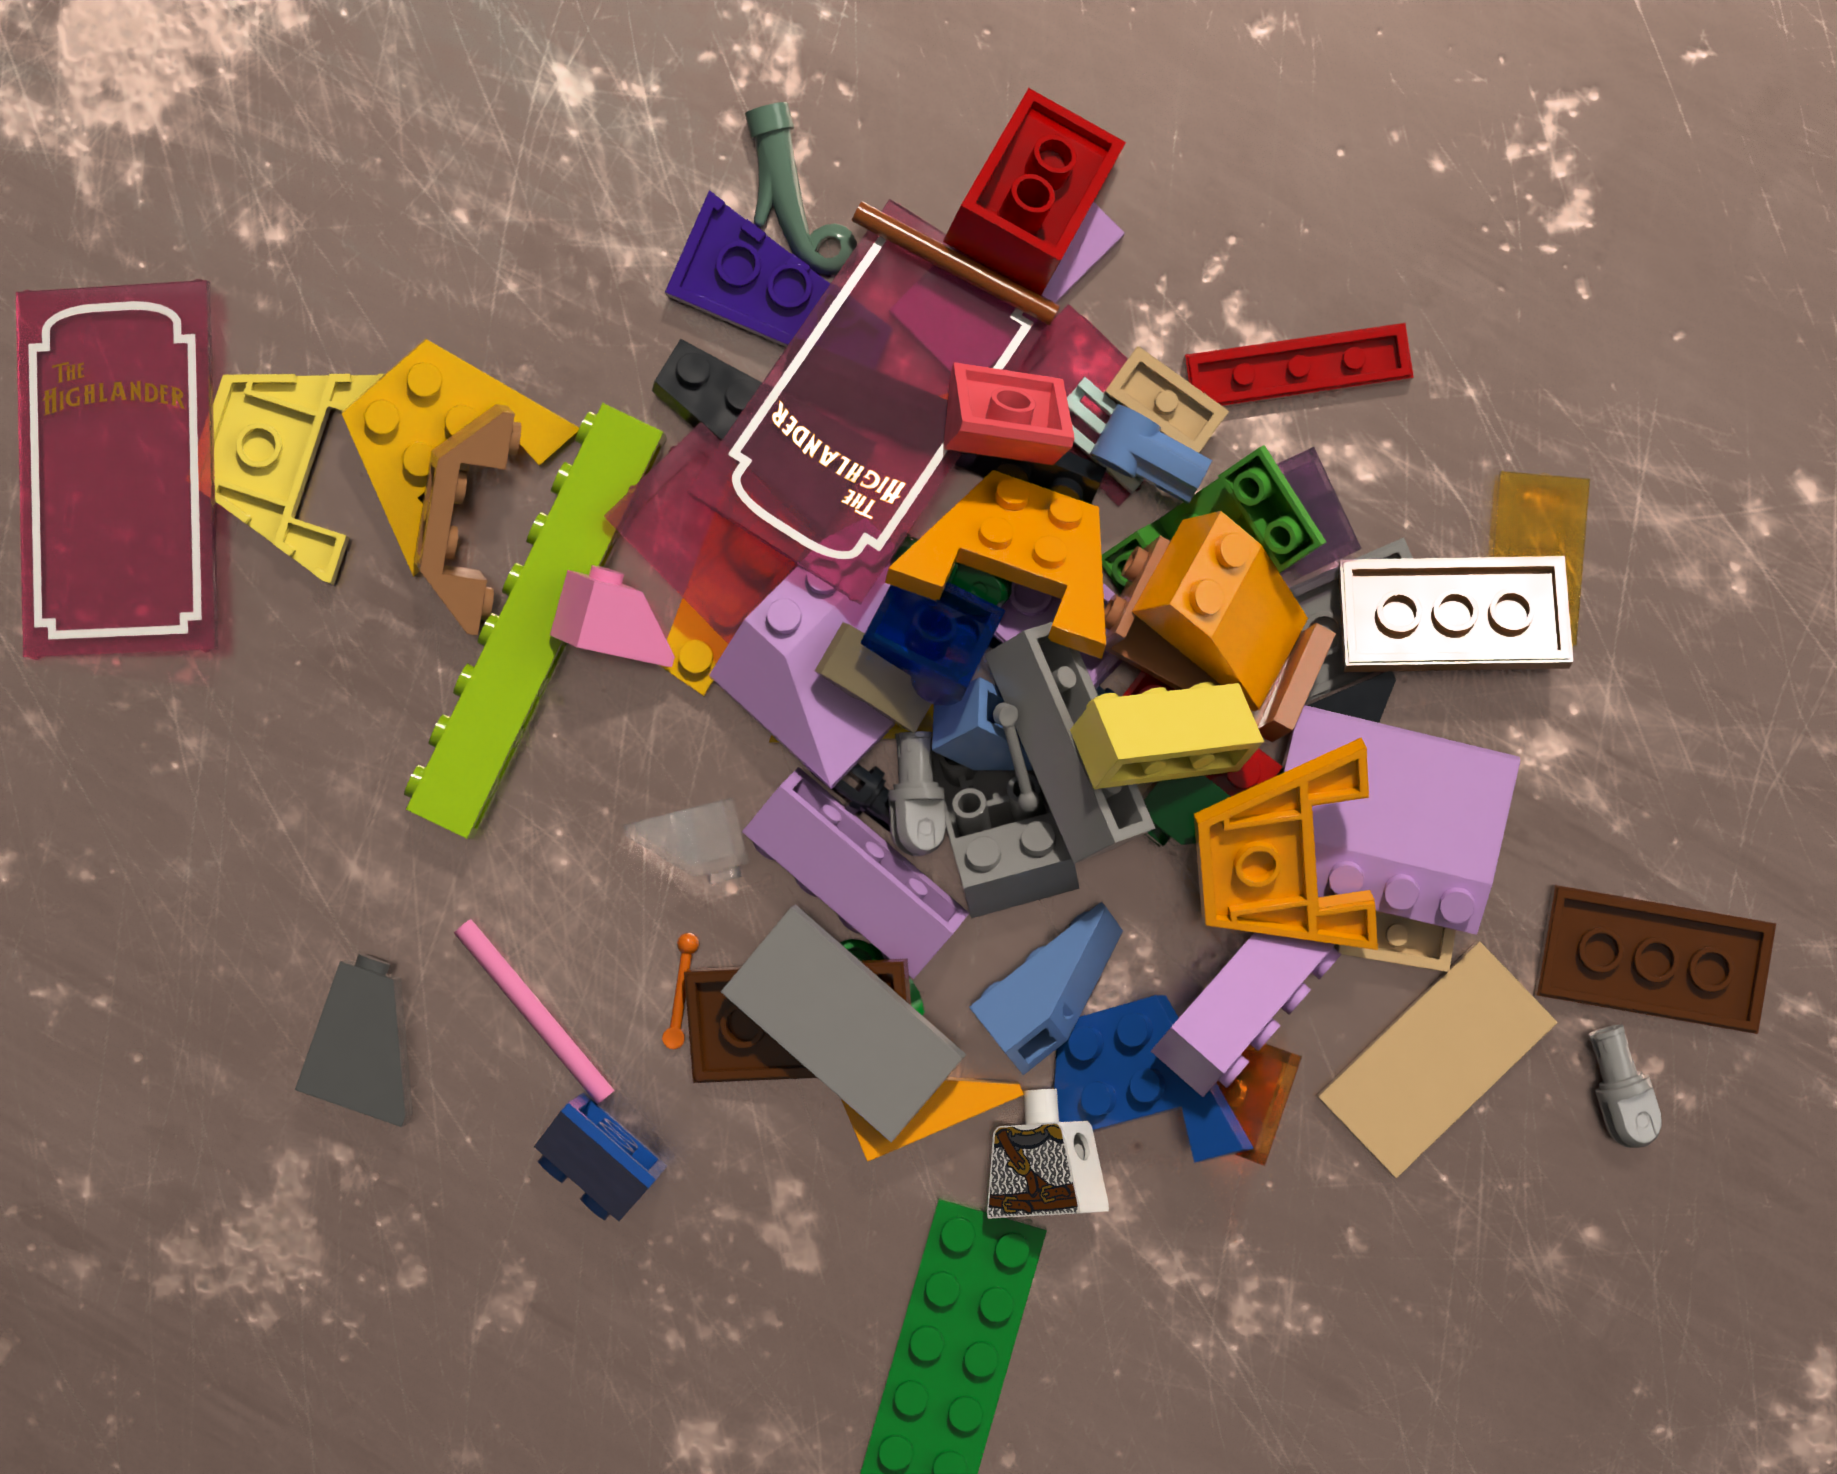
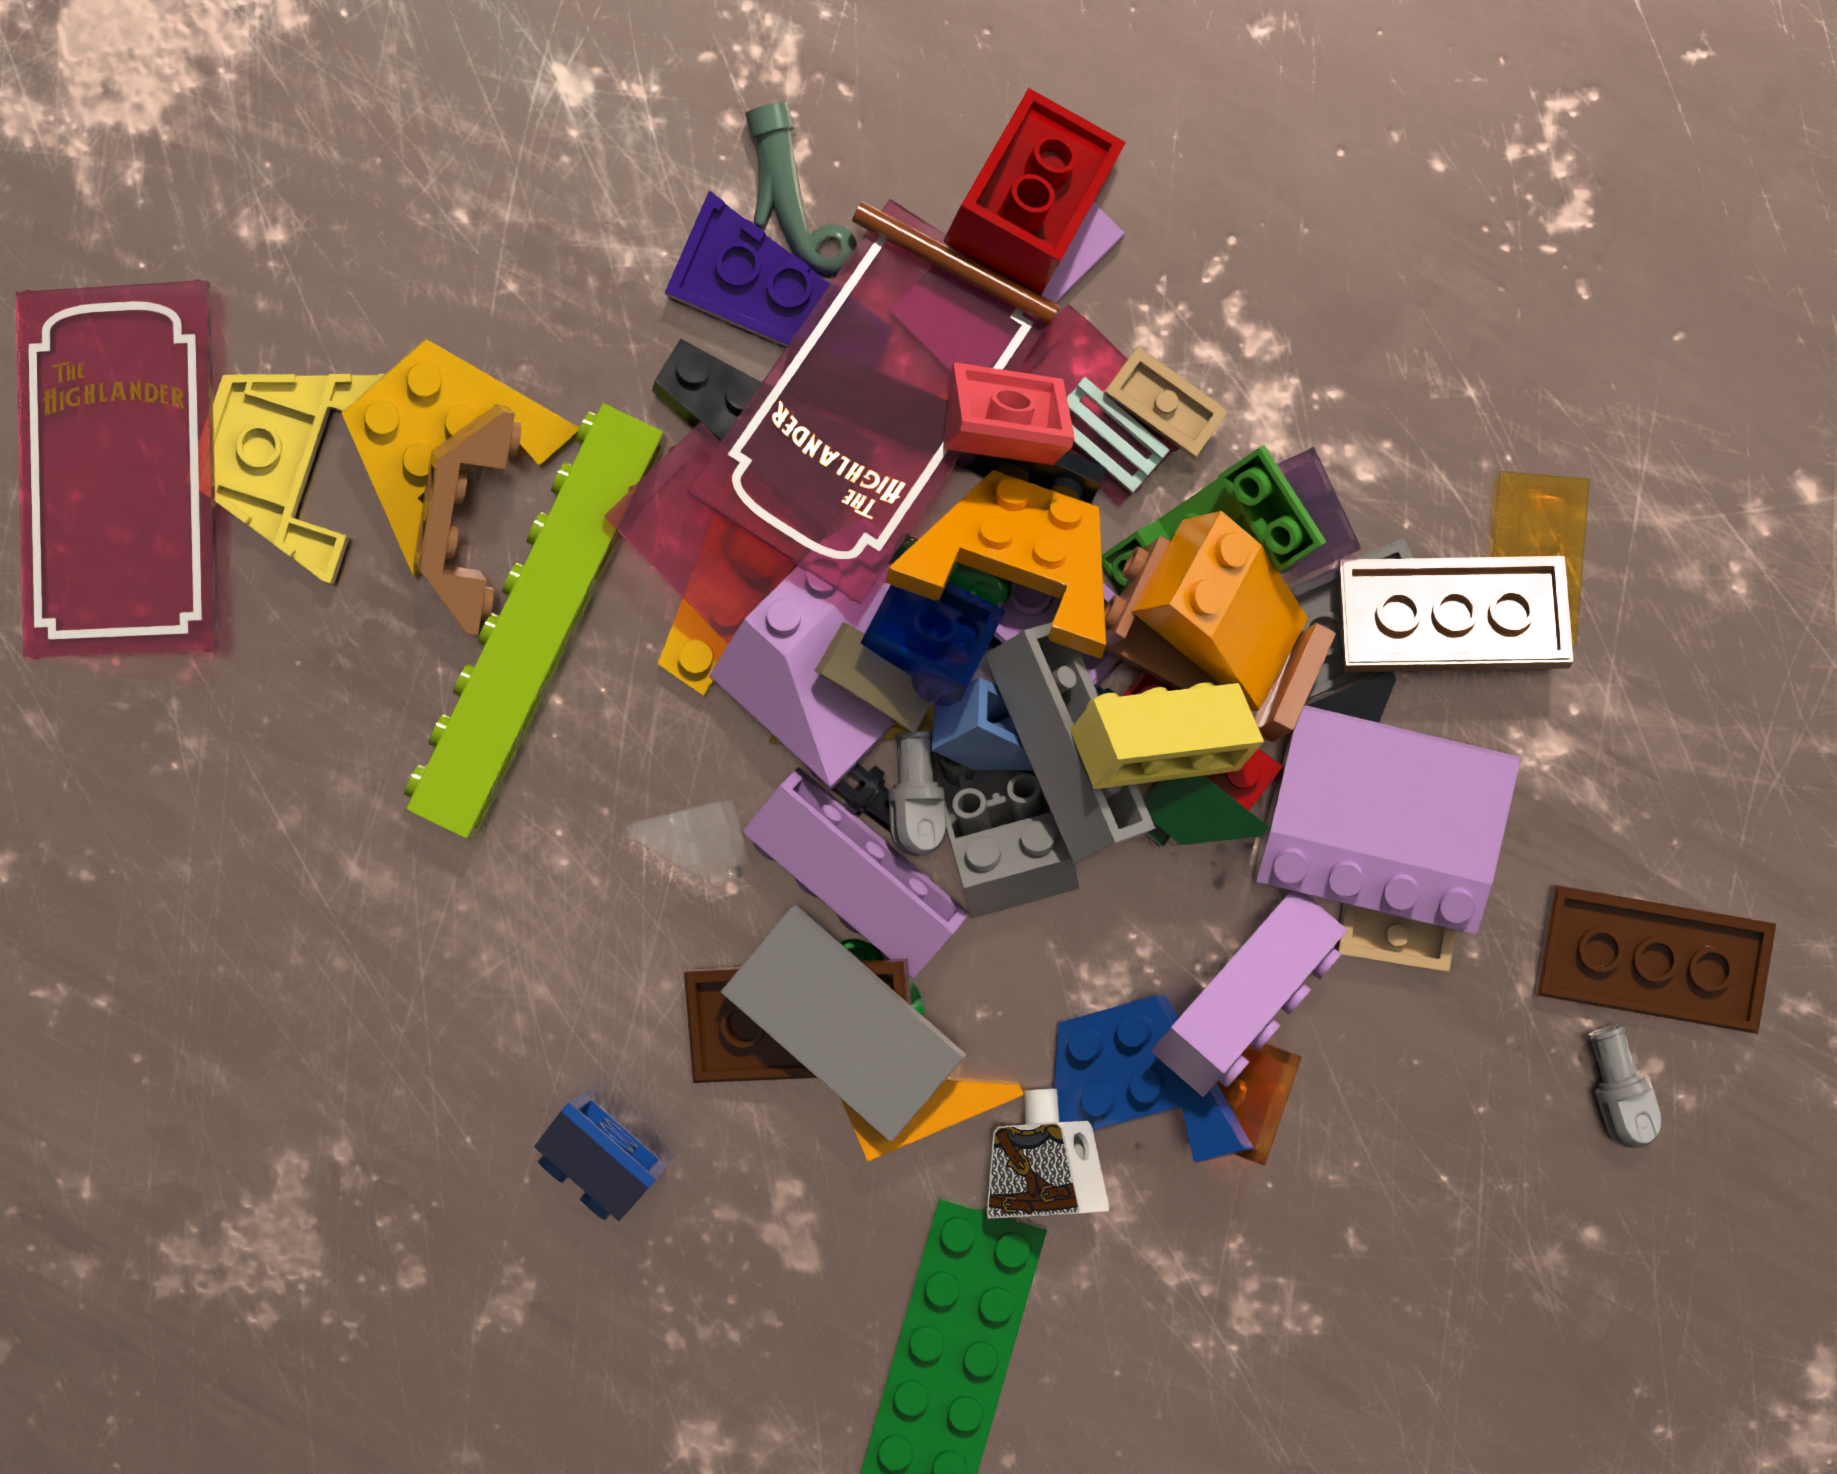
(362, 1044): dark grey slope -> none
(534, 1011): bright pink piece -> none
(609, 618): bright pink slope -> none
(674, 1036): orange hinge -> none
(1007, 715): light grey hinge -> none
(1045, 996): medium blue slope -> none
(1138, 448): medium blue piece -> none
(1262, 860): light orange wing -> none
(1302, 366): red tile -> none
(1437, 1059): tan tile -> none

